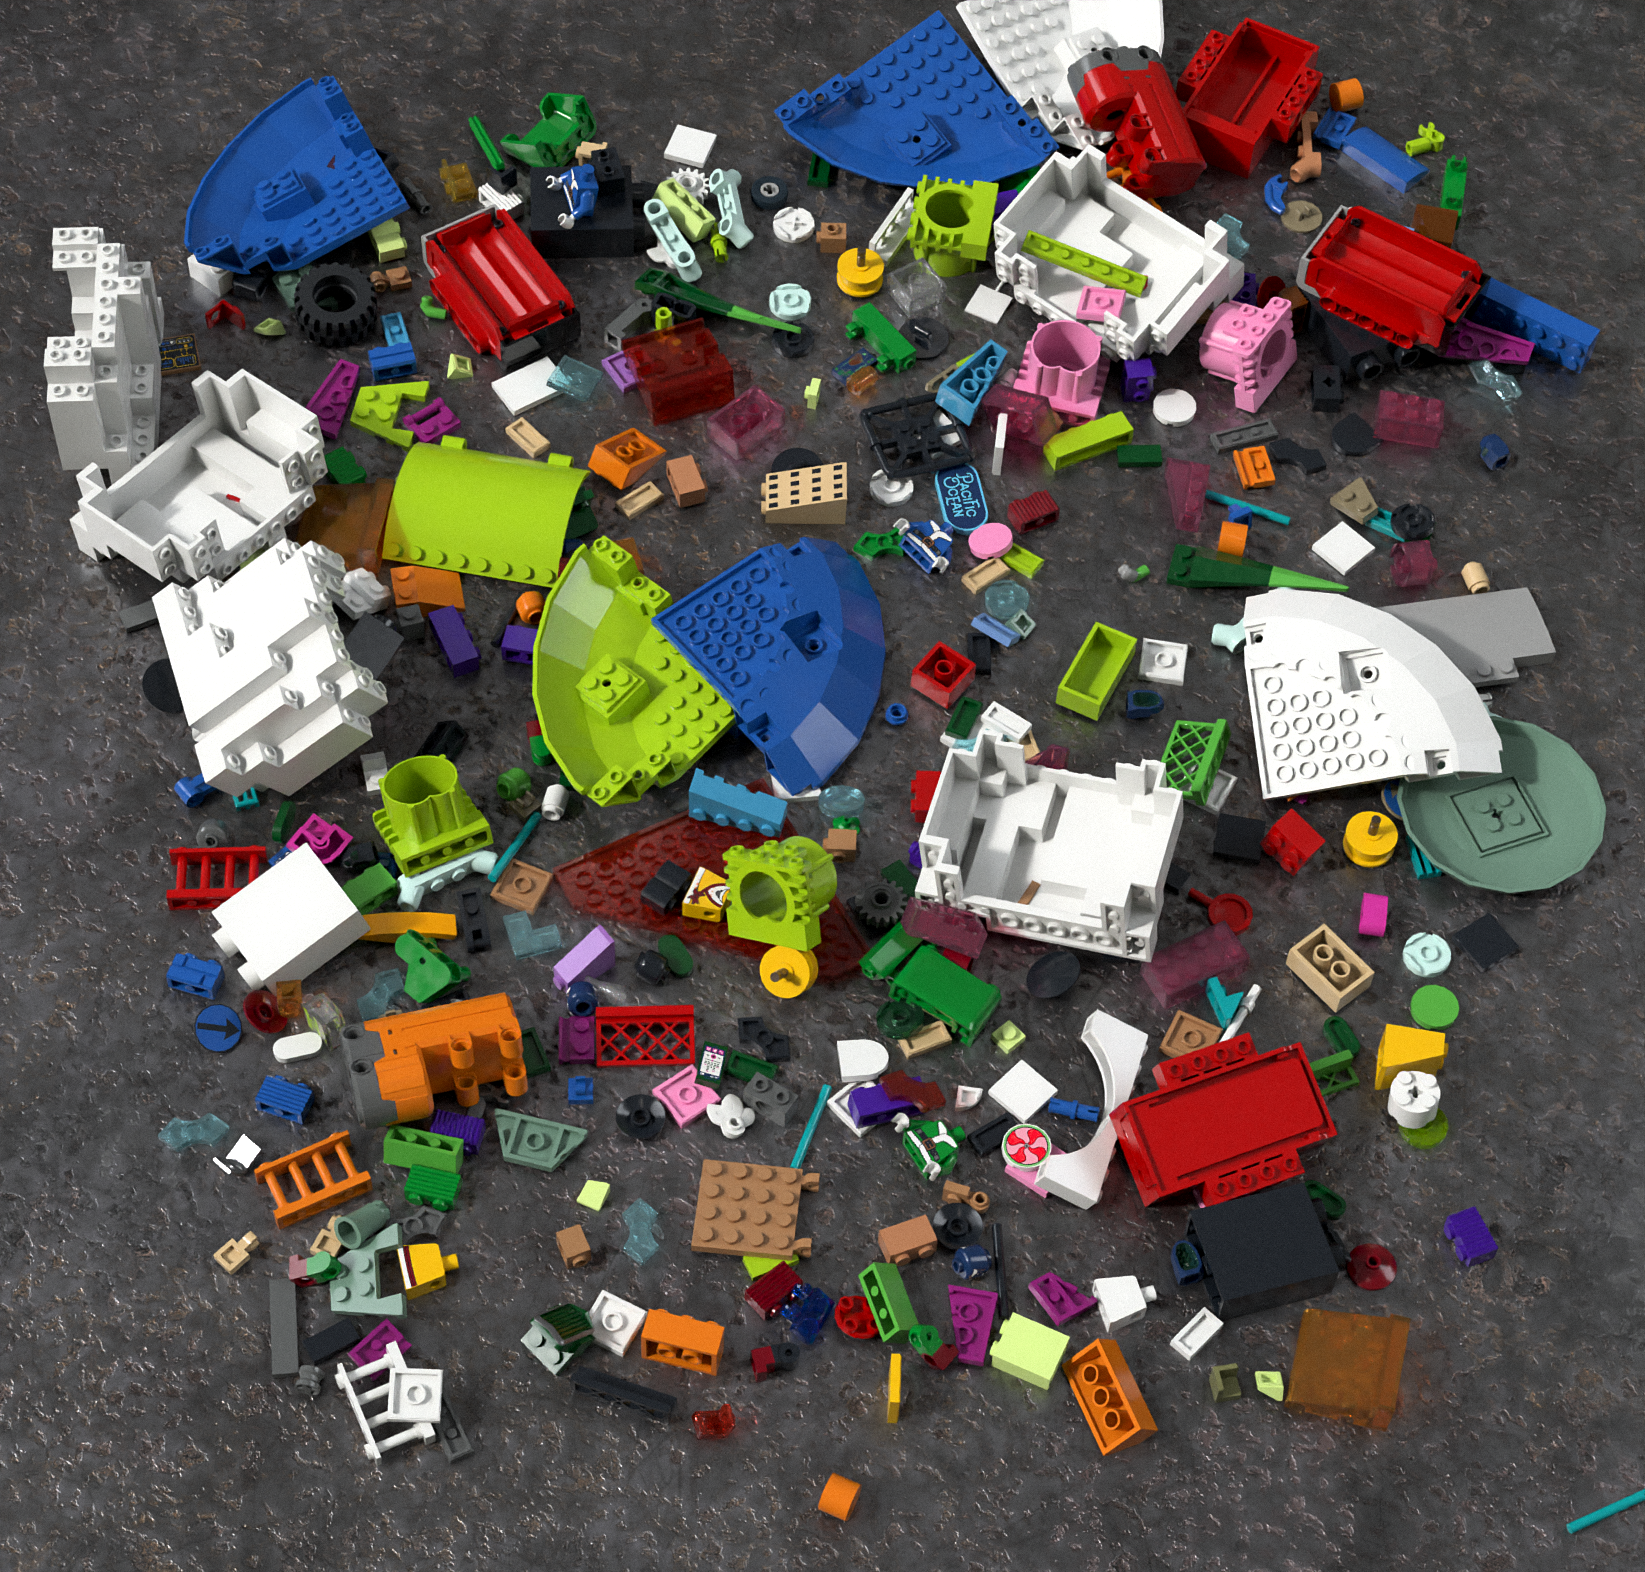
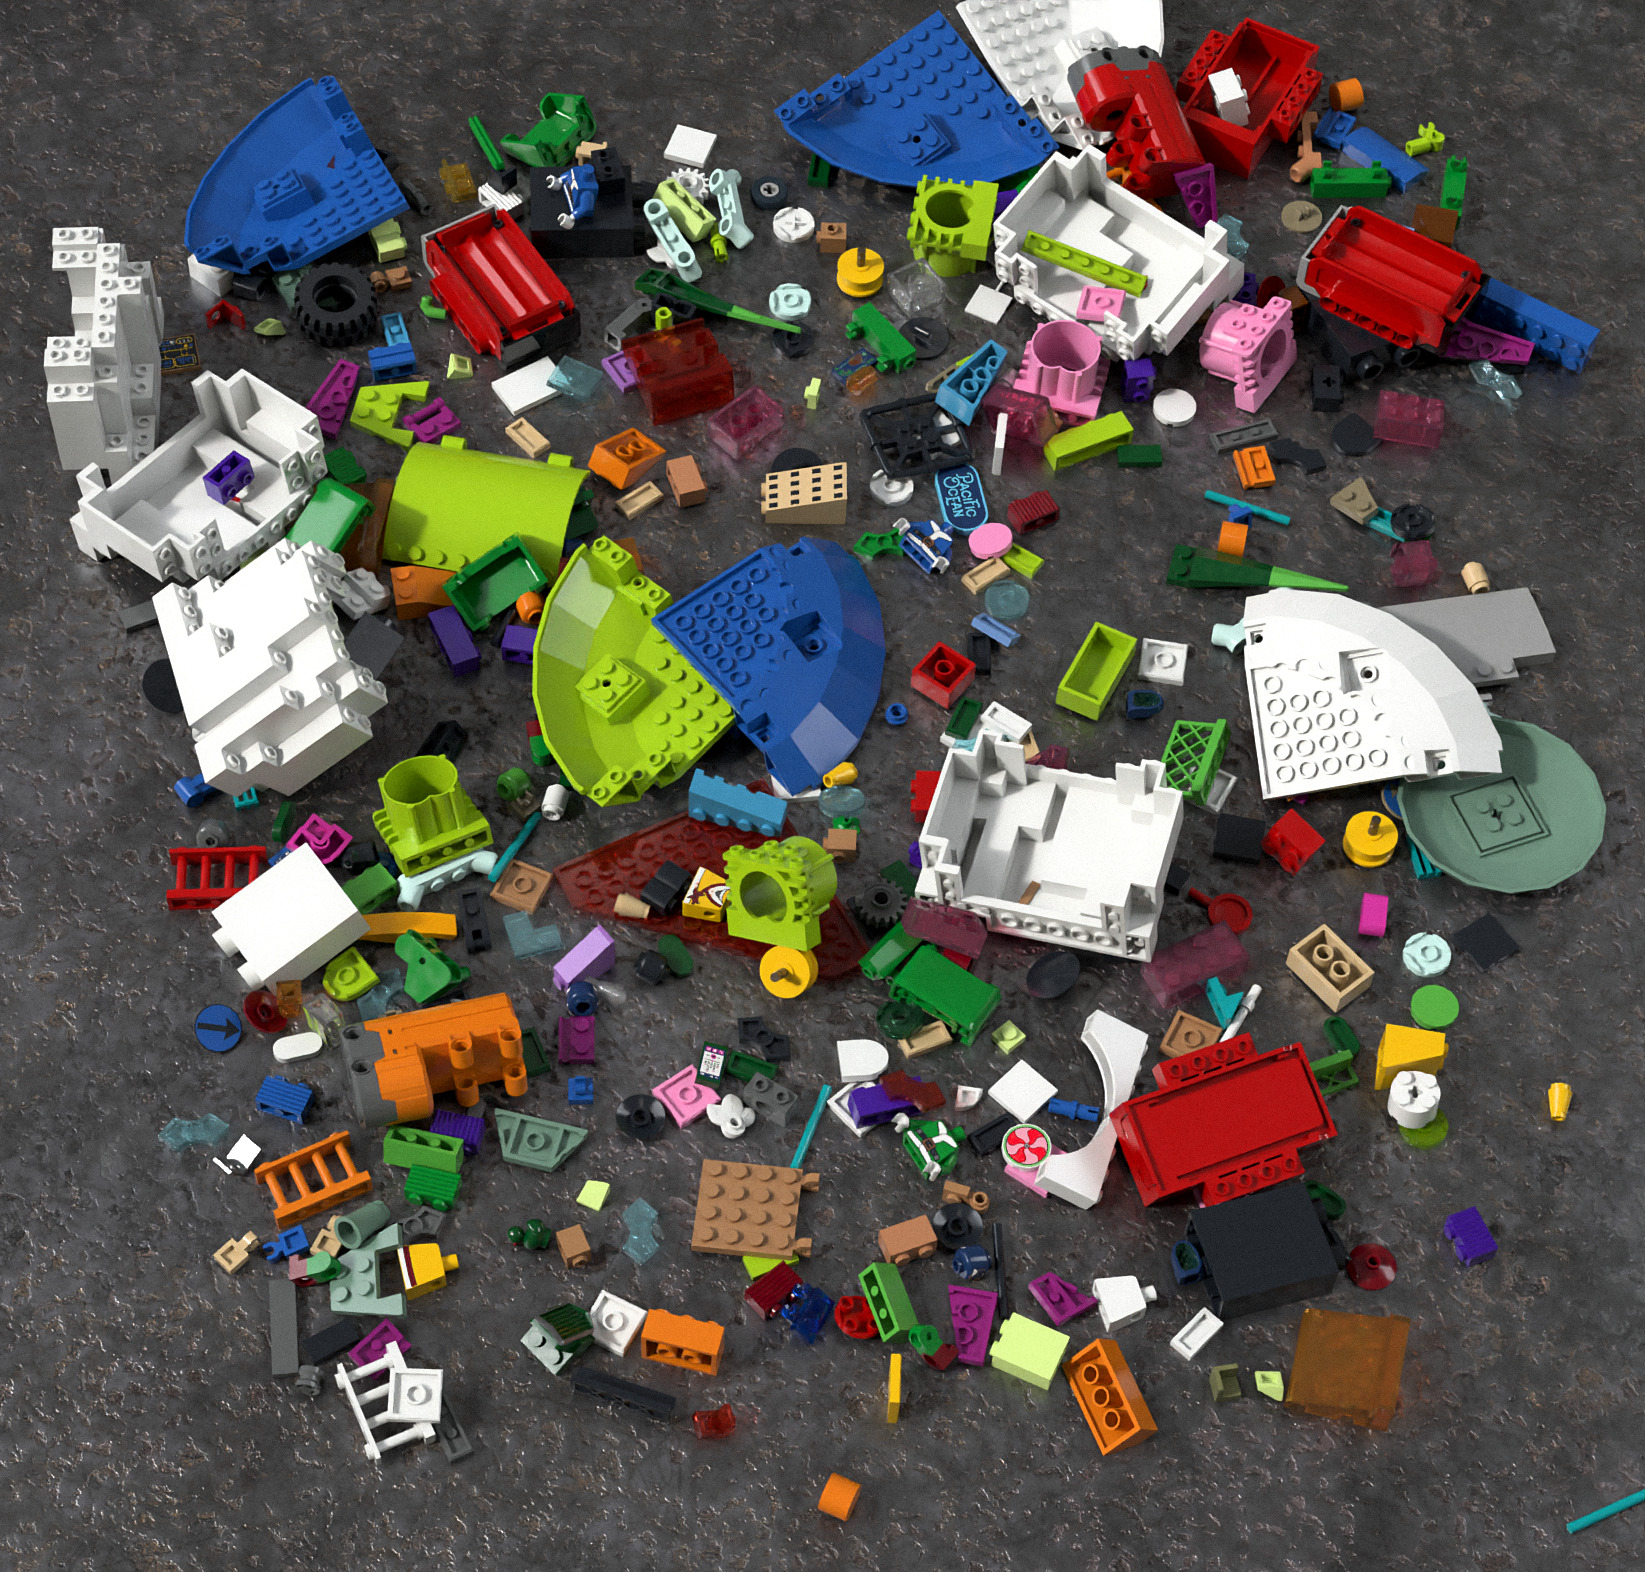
(195, 975): blue brick -> none
(228, 477): none -> dark purple brick
(291, 1243): none -> blue plate
(331, 516): none -> windscreen
(349, 976): none -> lime tile
(373, 767): white slope -> none
(410, 623): dark grey brick -> none
(495, 581): none -> green windscreen
(535, 1236): none -> dark green animal
(631, 907): none -> tan cone
(641, 1016): red fence -> none
(774, 1358): leg -> none
(841, 775): none -> yellow cone
(894, 229): white fence -> none
(1021, 623): sand green slope -> none
(1132, 575): light grey arm -> none
(1187, 491): clear pink wedge -> none
(1199, 193): none -> magenta wing
(1229, 97): none -> white brick
(1273, 191): blue piece -> none
(1343, 548): white tile -> none
(1349, 182): none -> green brick
(1494, 452): dark blue rock -> none
(1559, 1100): none -> yellow cone

